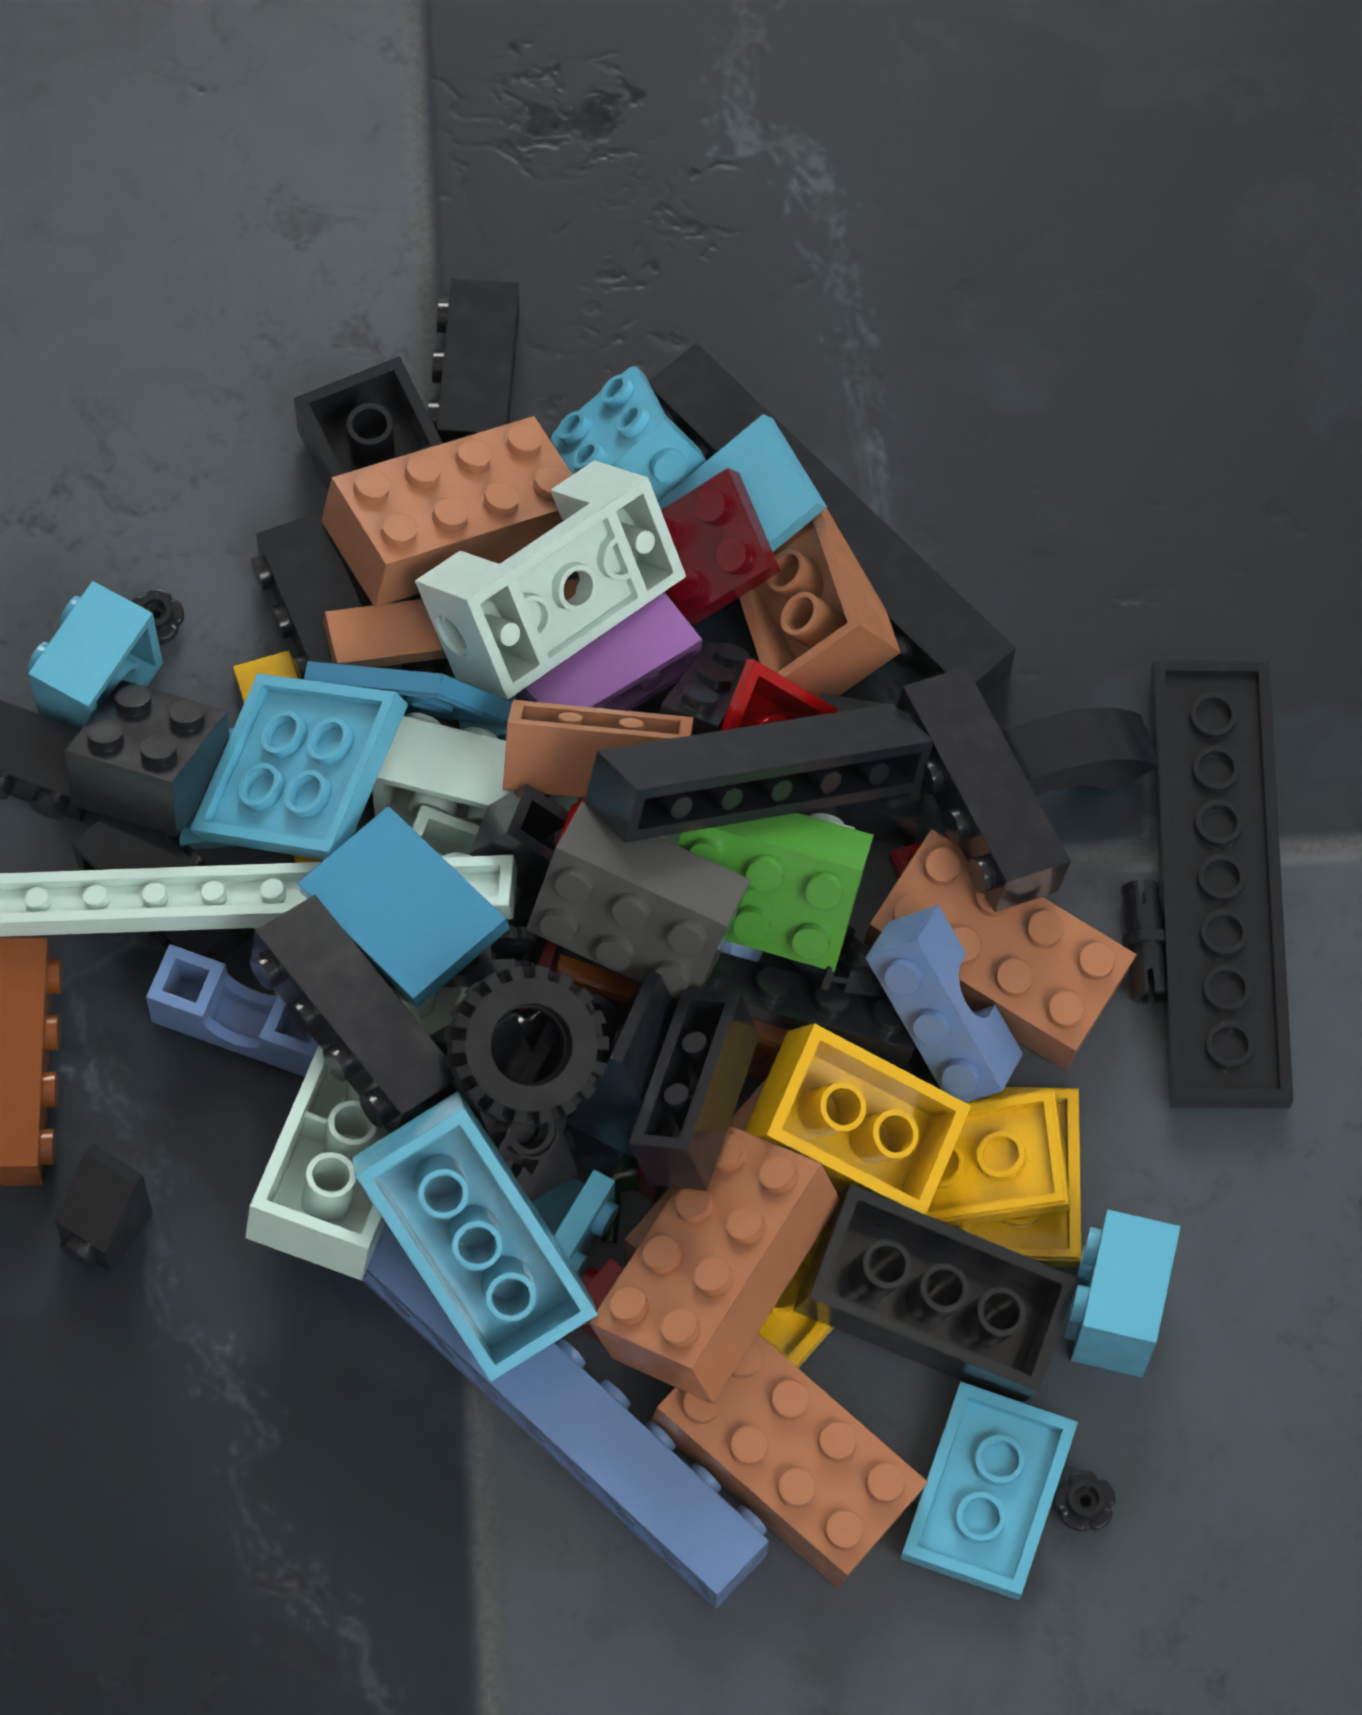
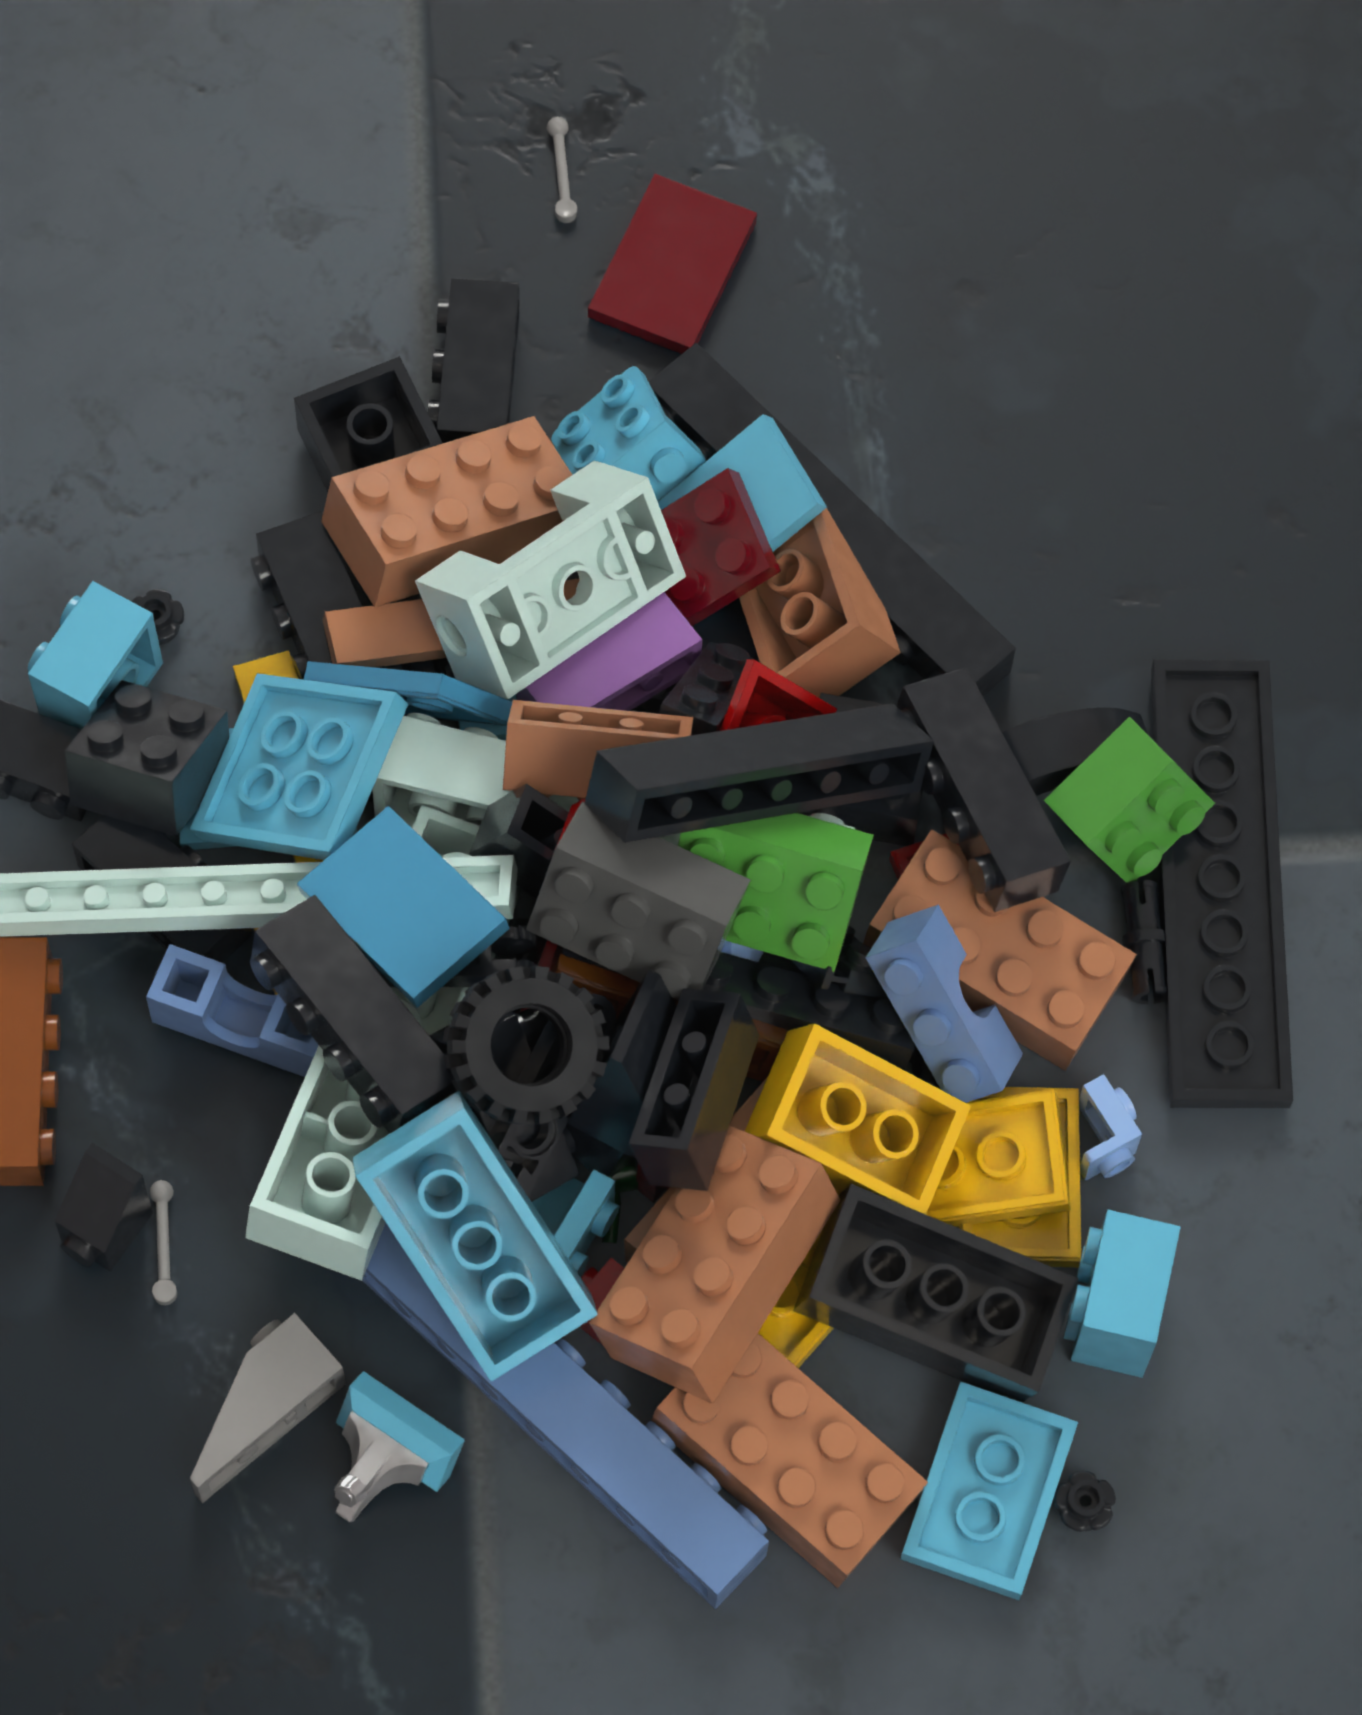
(164, 1289): none -> light grey hinge
(273, 1391): none -> light grey slope
(389, 1445): none -> piece
(565, 208): none -> light grey hinge
(672, 264): none -> dark red tile
(1112, 1120): none -> light blue bracket
(1130, 802): none -> bright green brick

